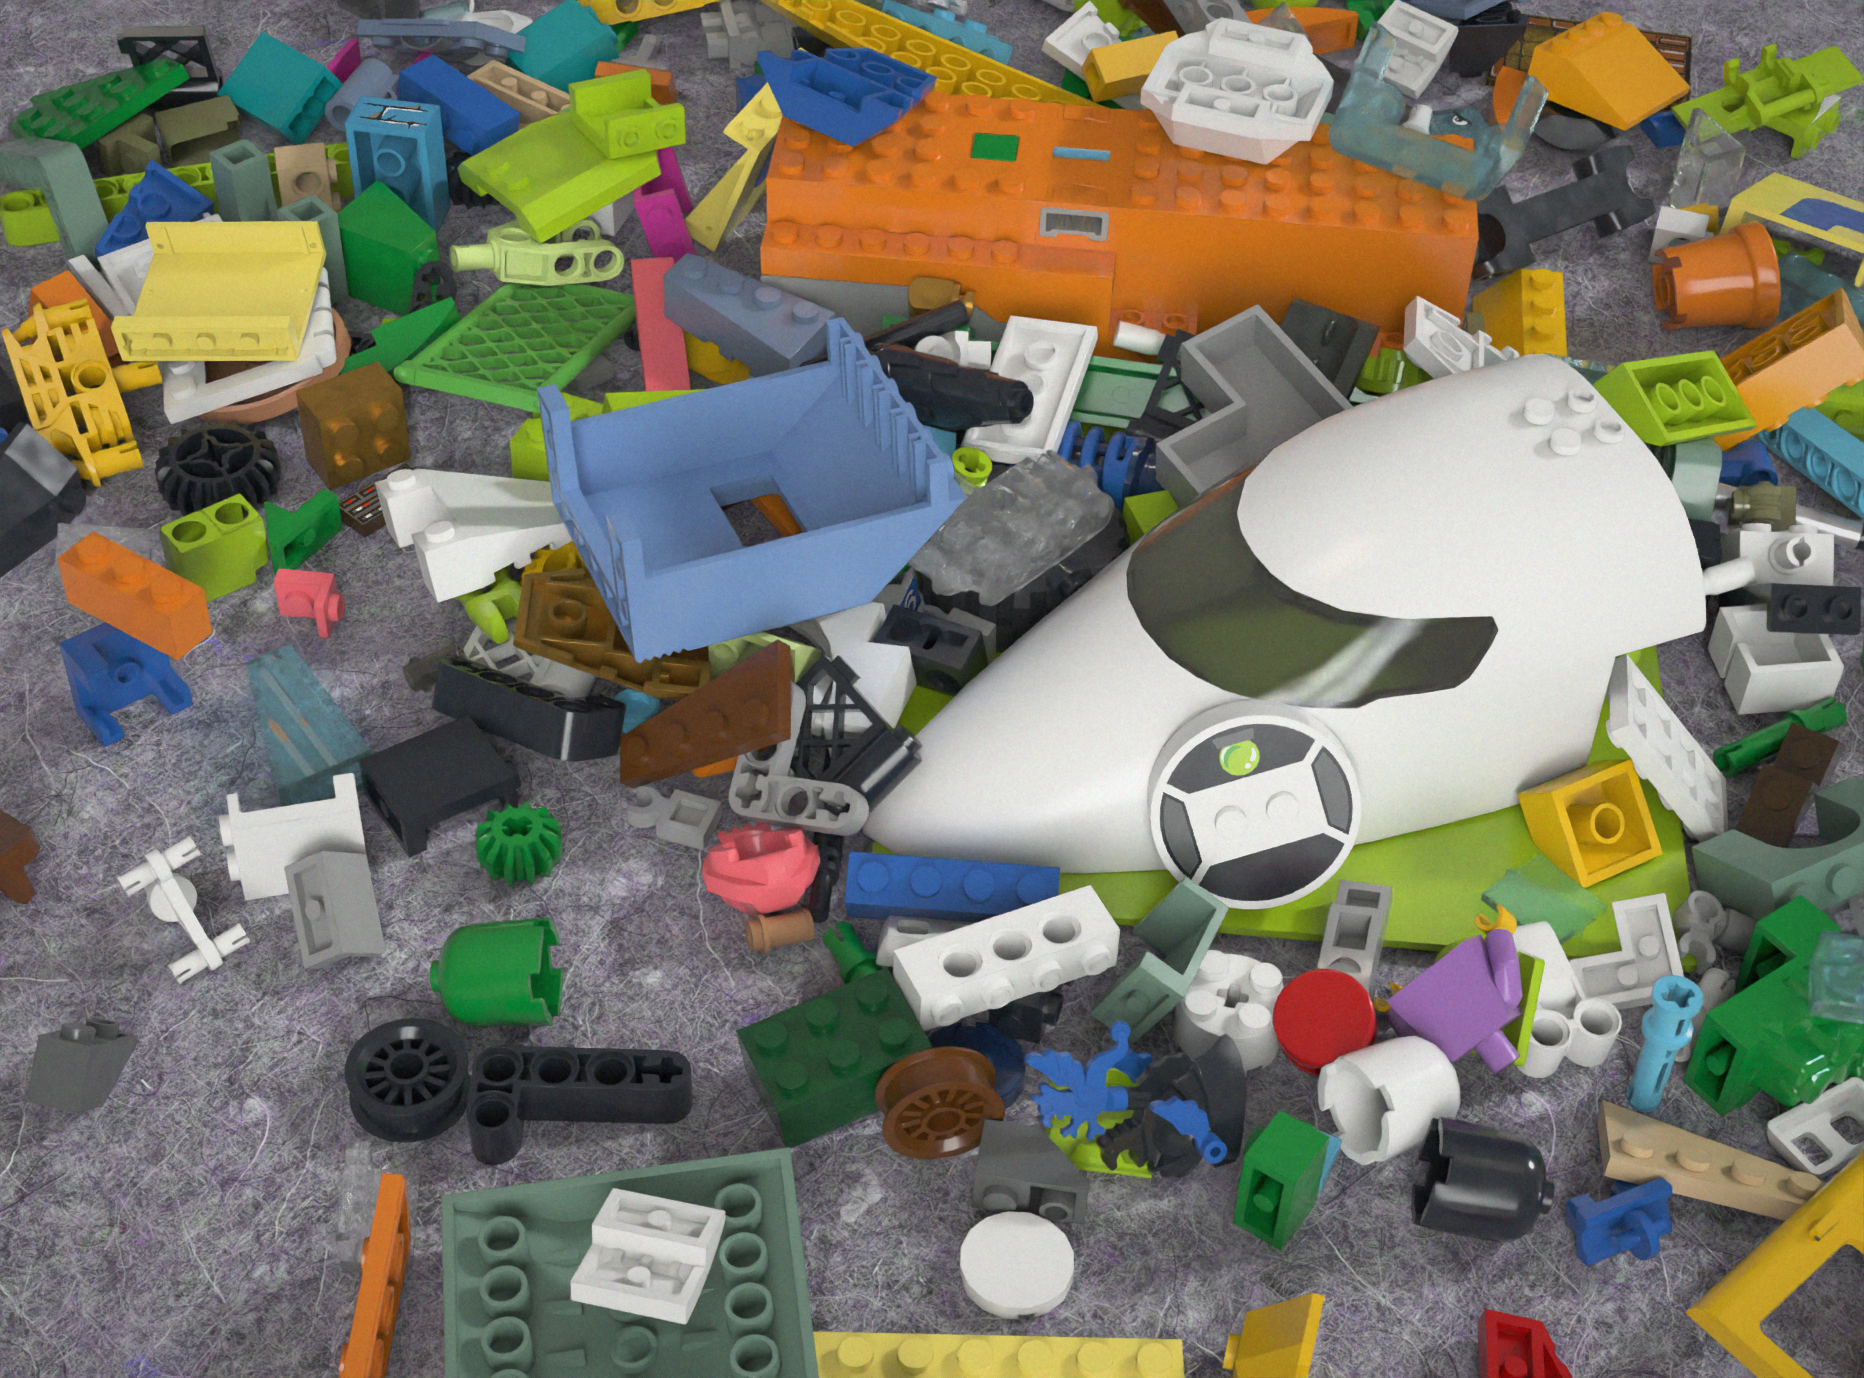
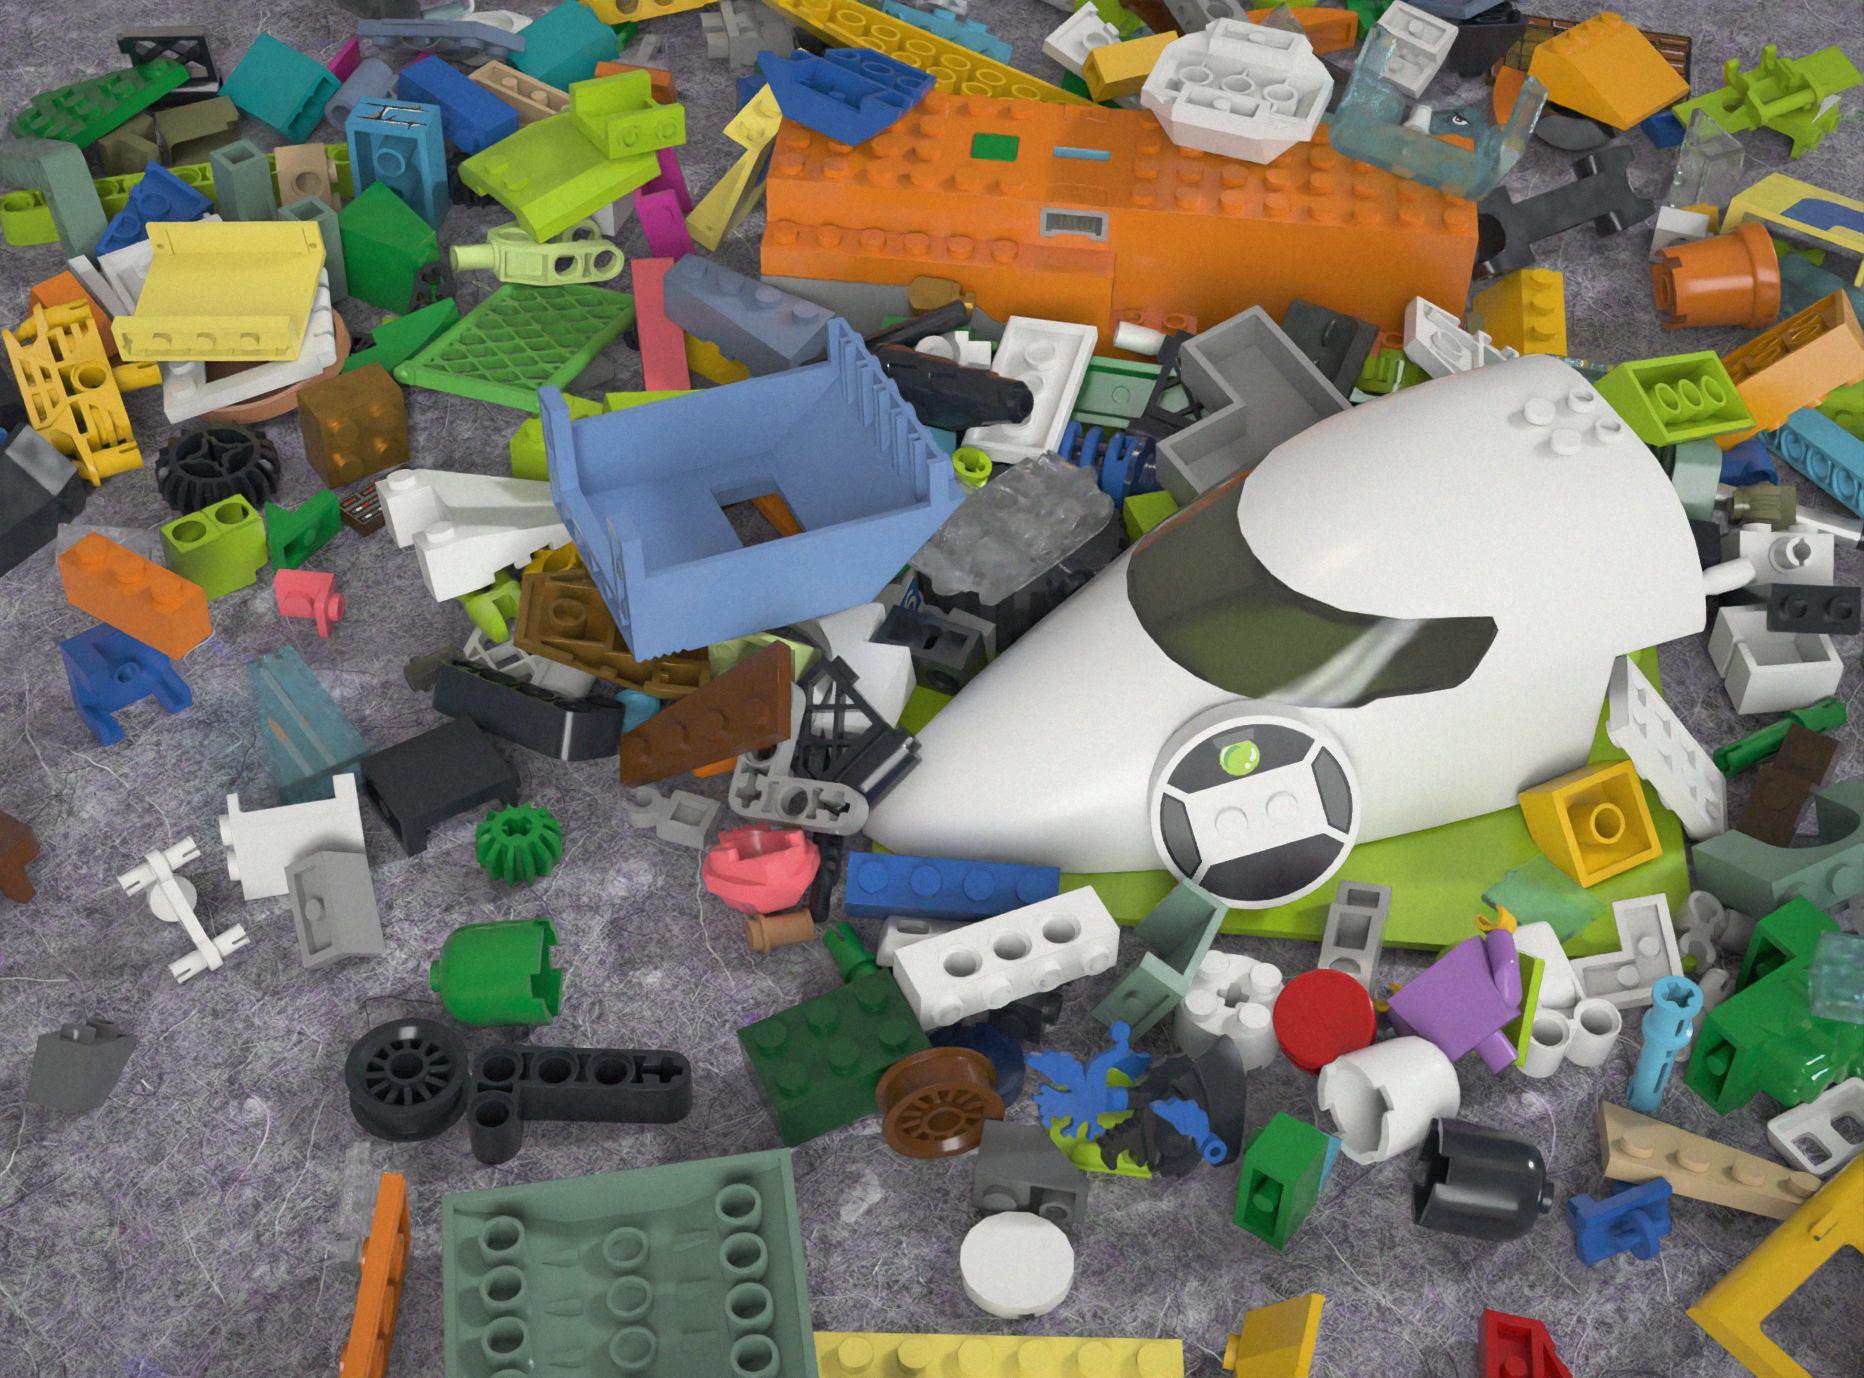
(648, 1256): white slope -> none

